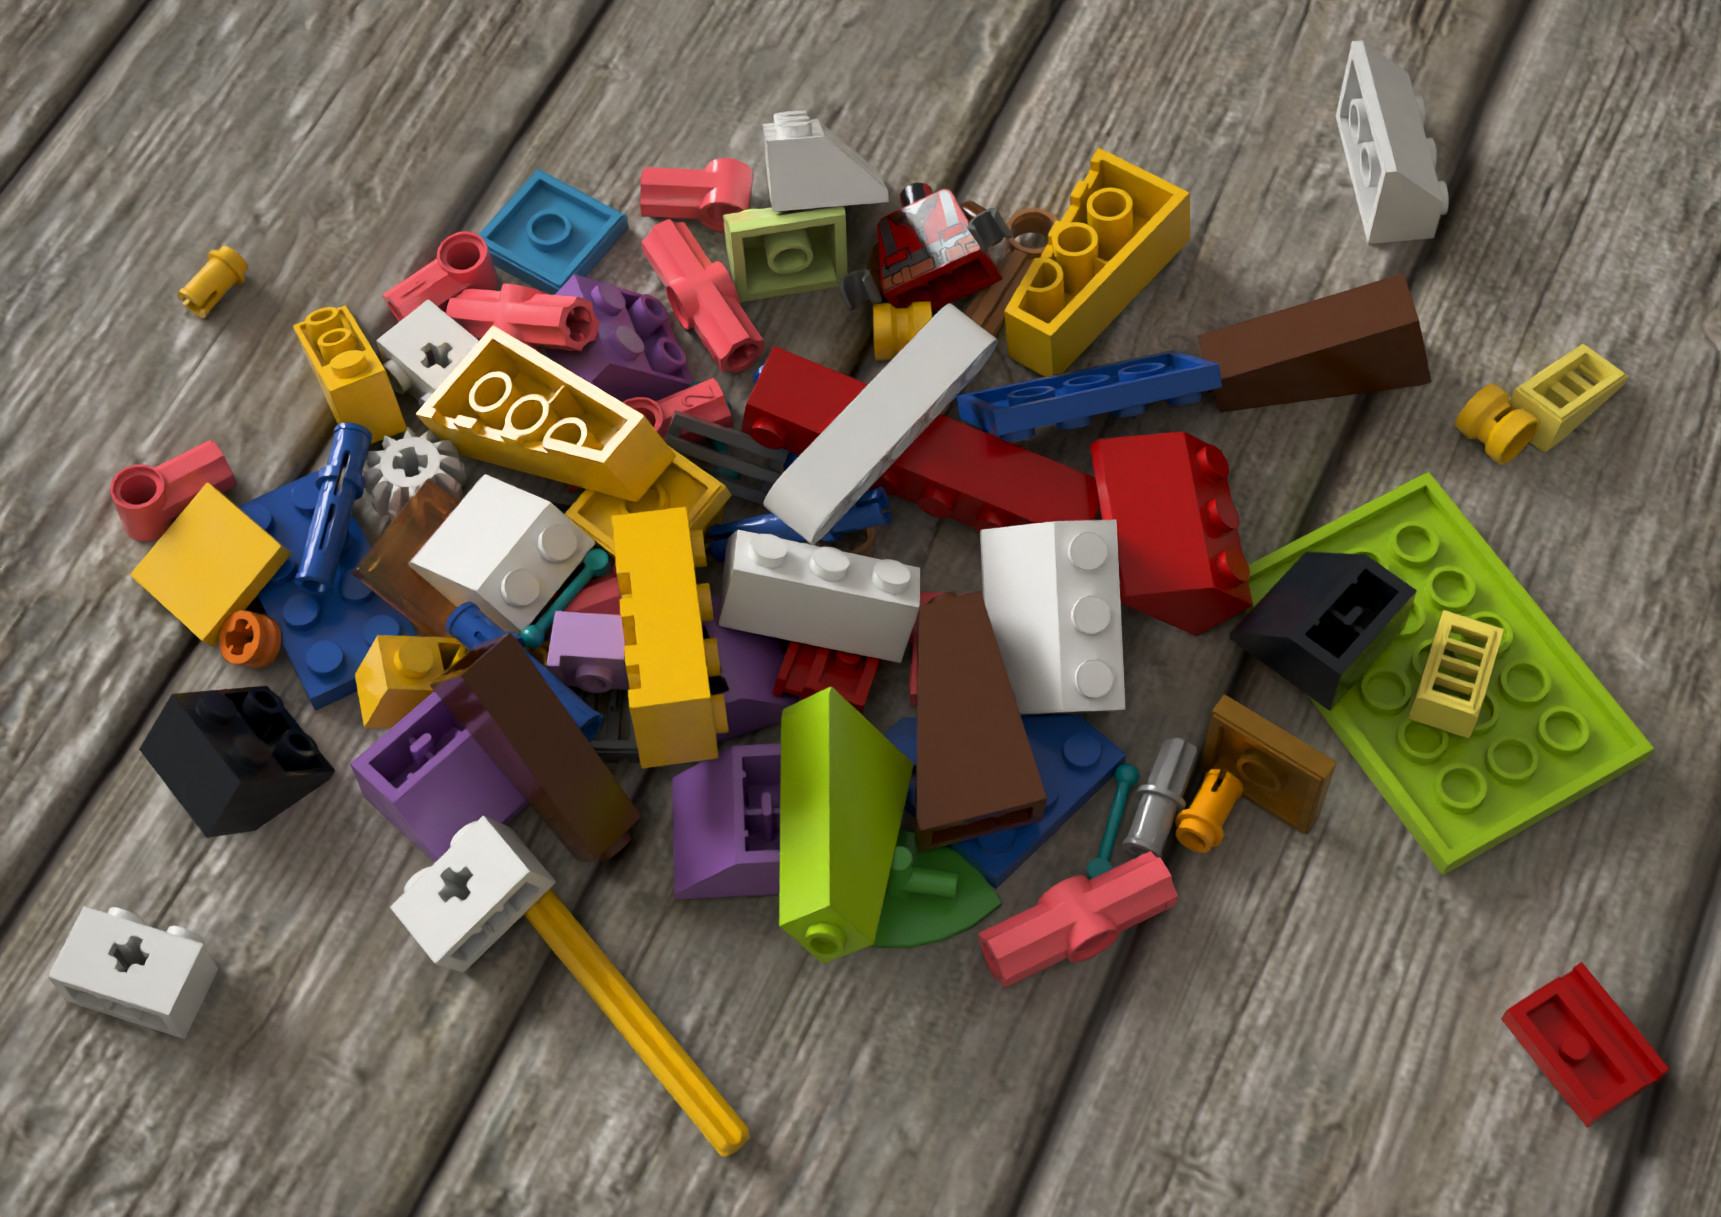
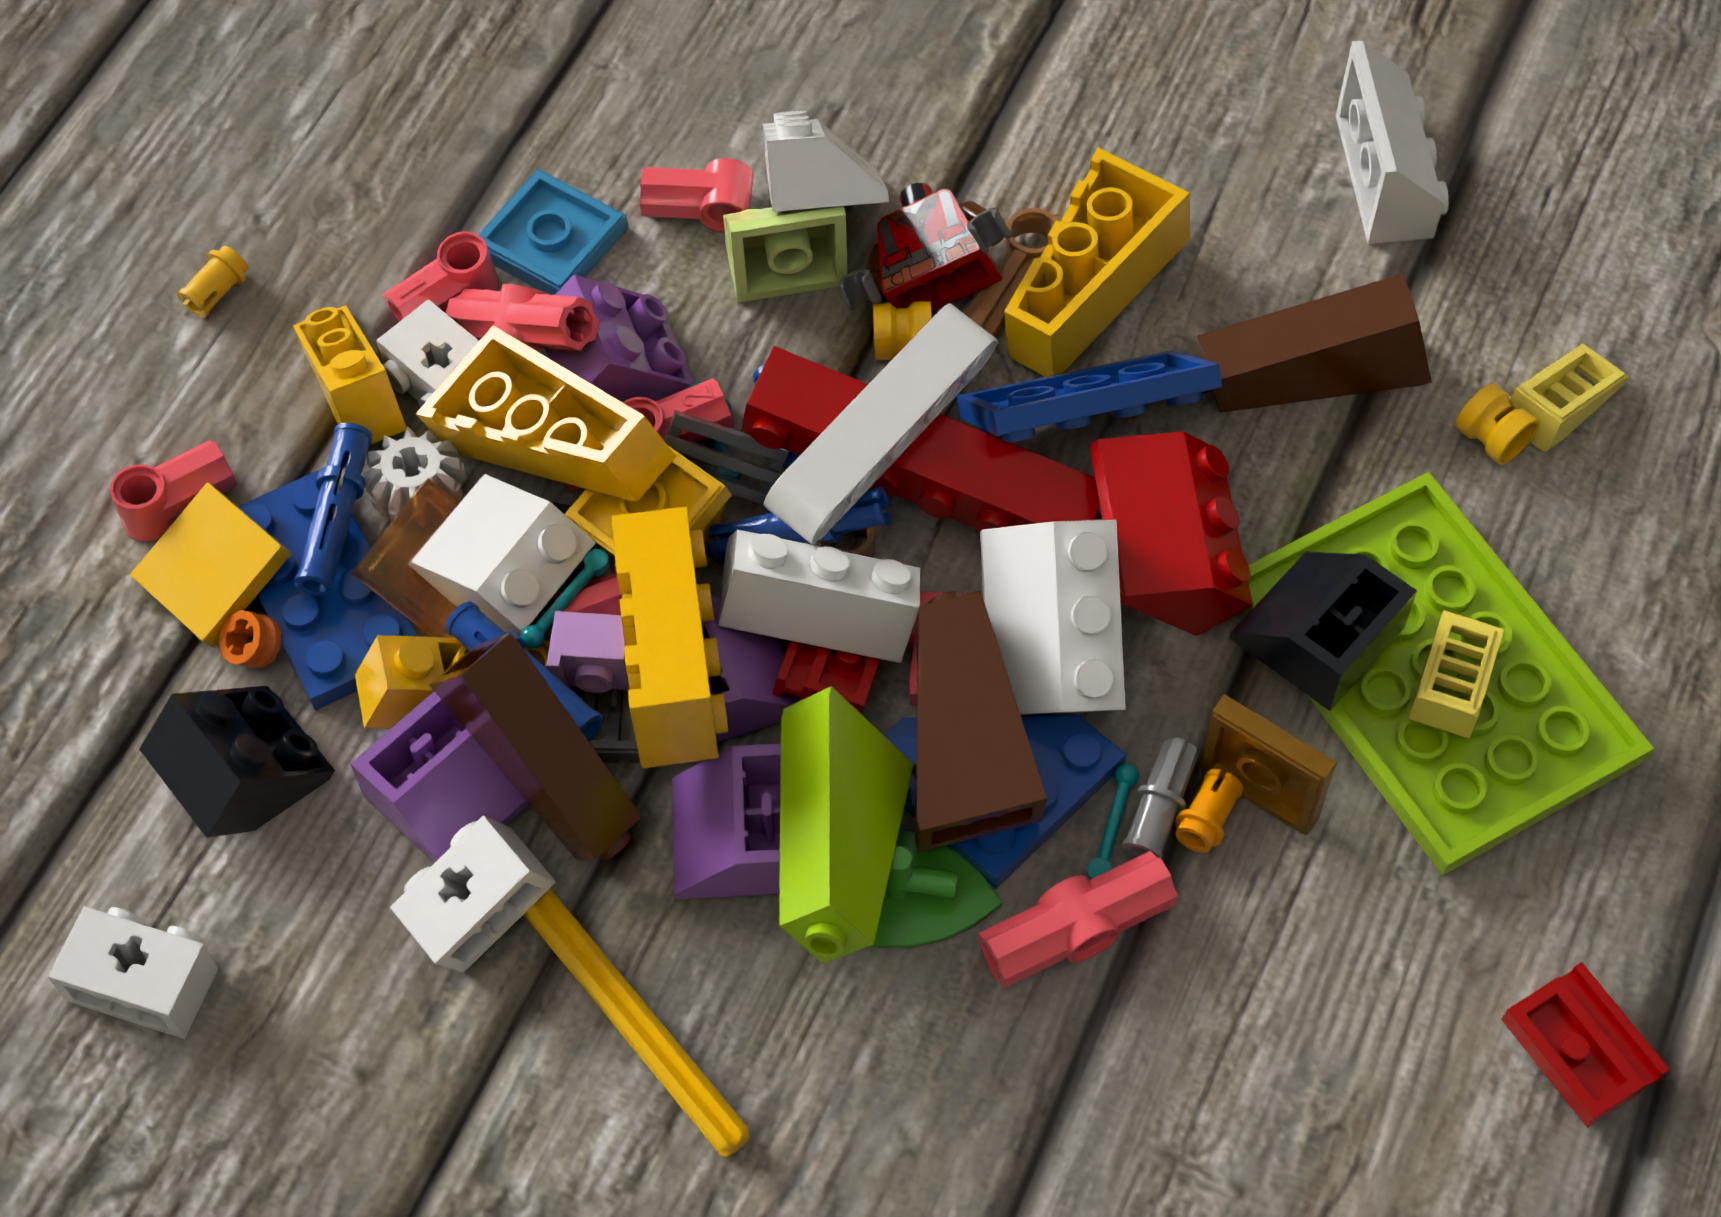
(703, 296): coral piece -> none

